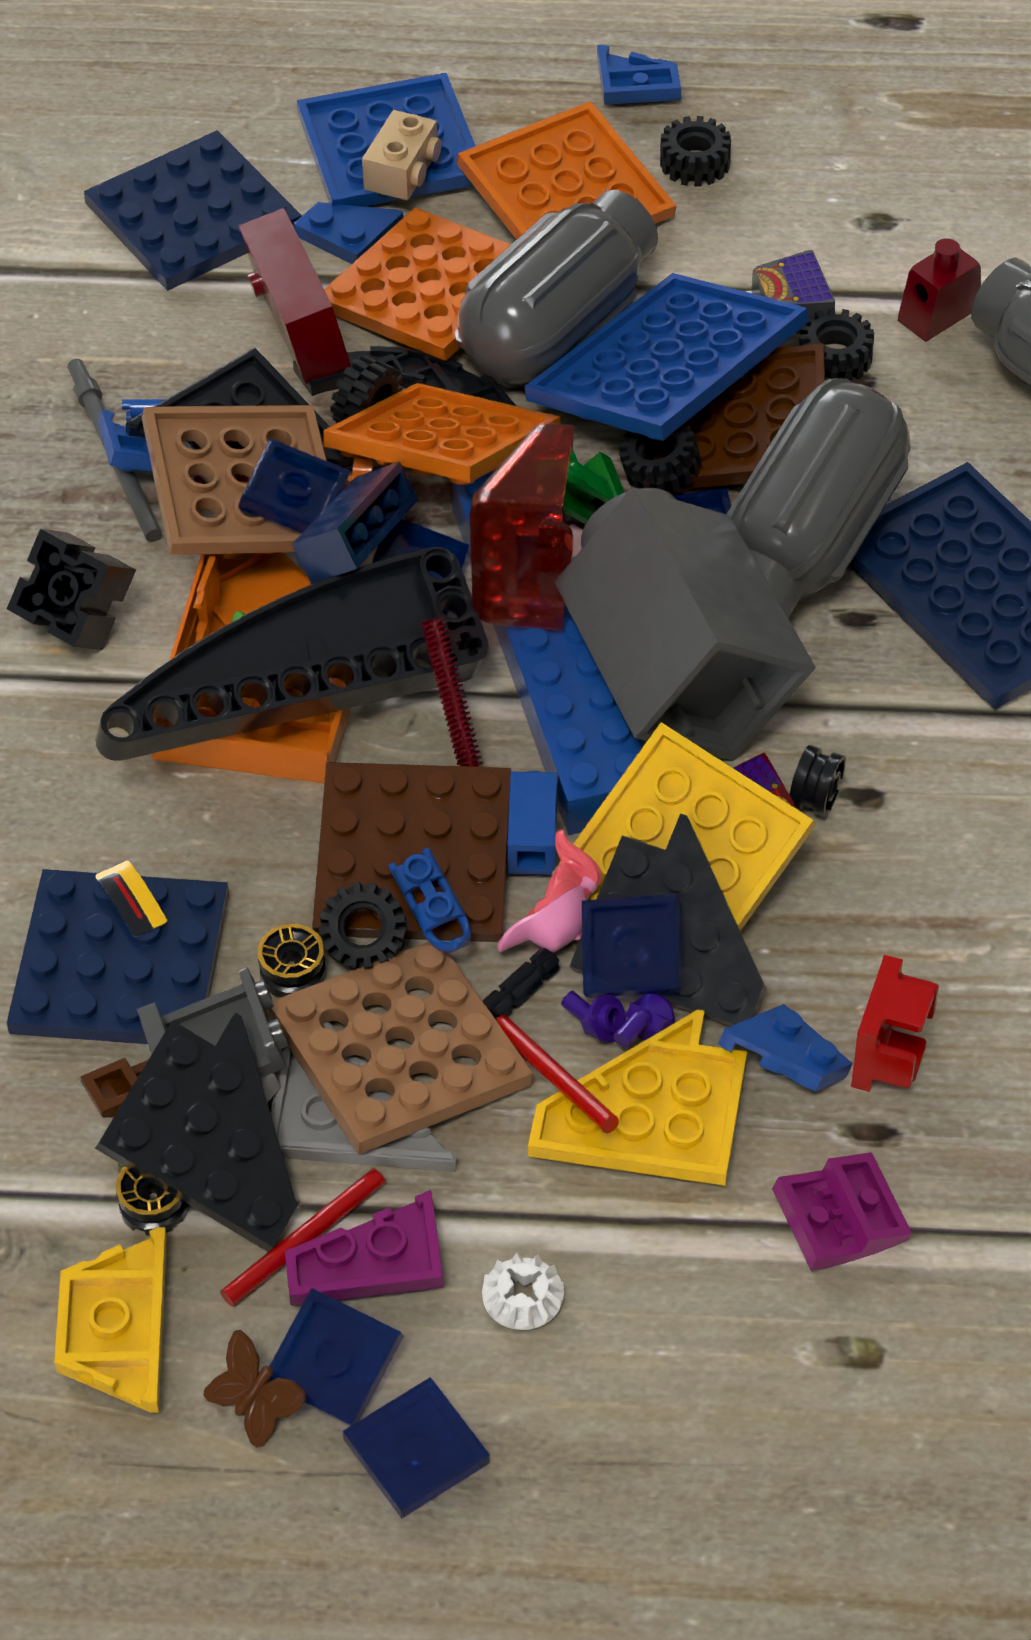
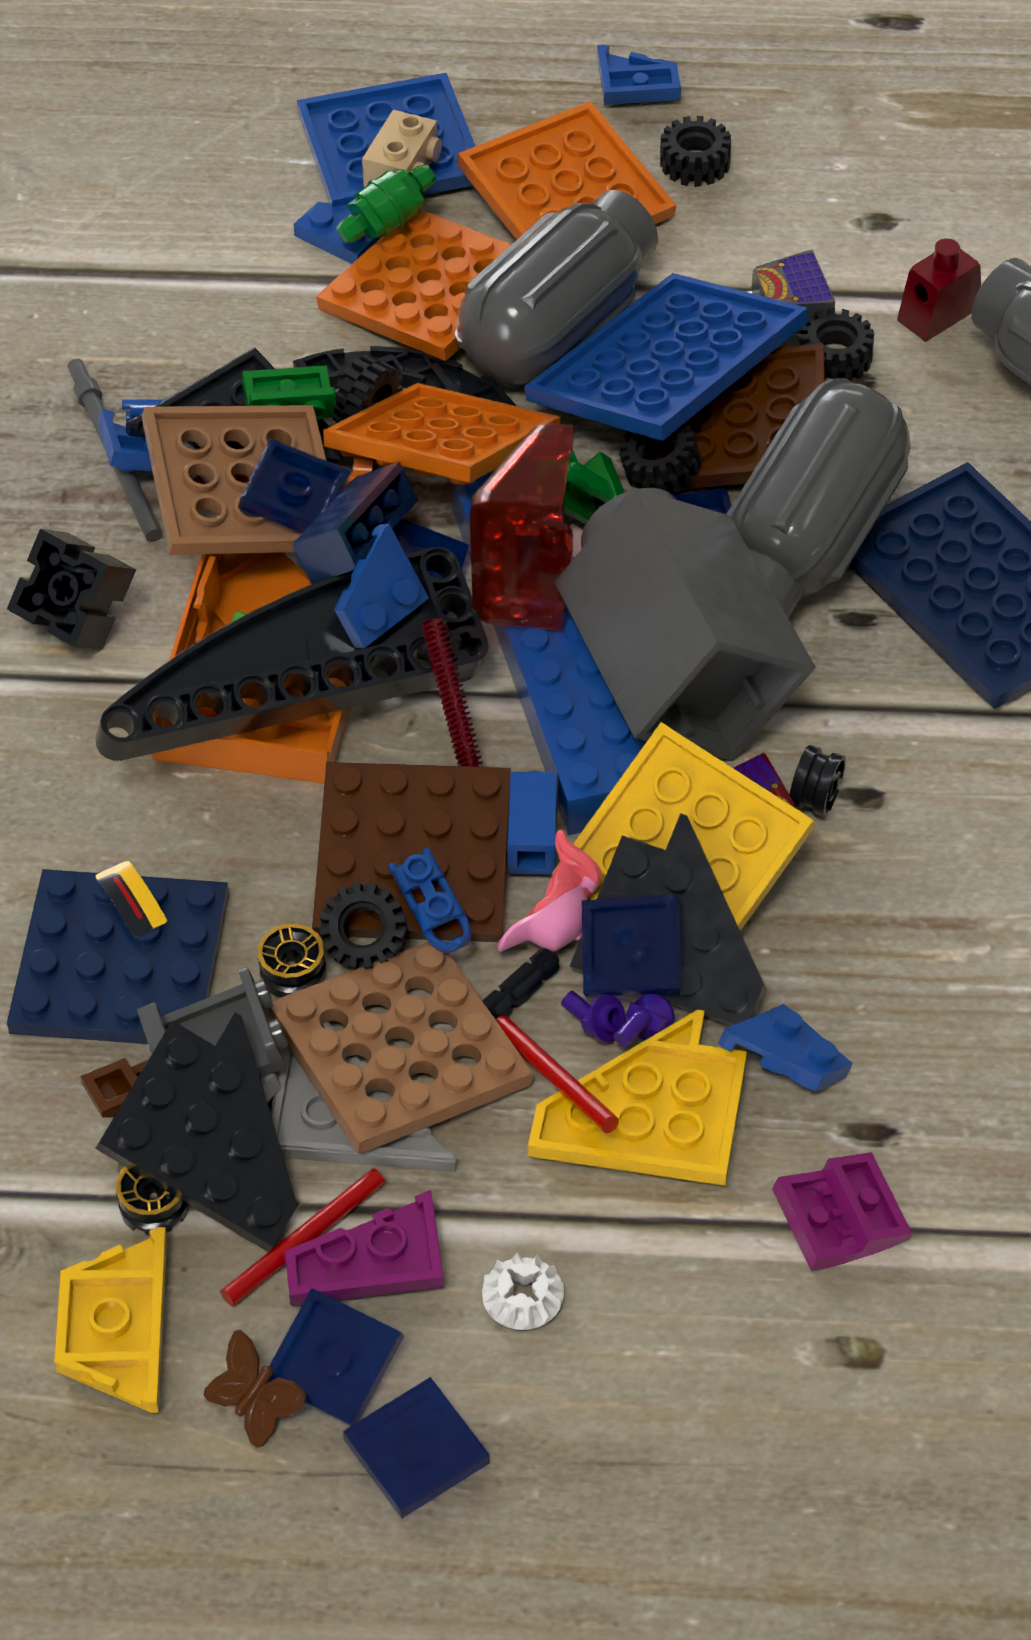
(186, 208): dark blue plate -> none
(291, 387): none -> green bracket
(294, 295): dark red brick -> none
(380, 590): none -> blue wing
(386, 203): none -> green piece
(897, 1002): red panel -> none

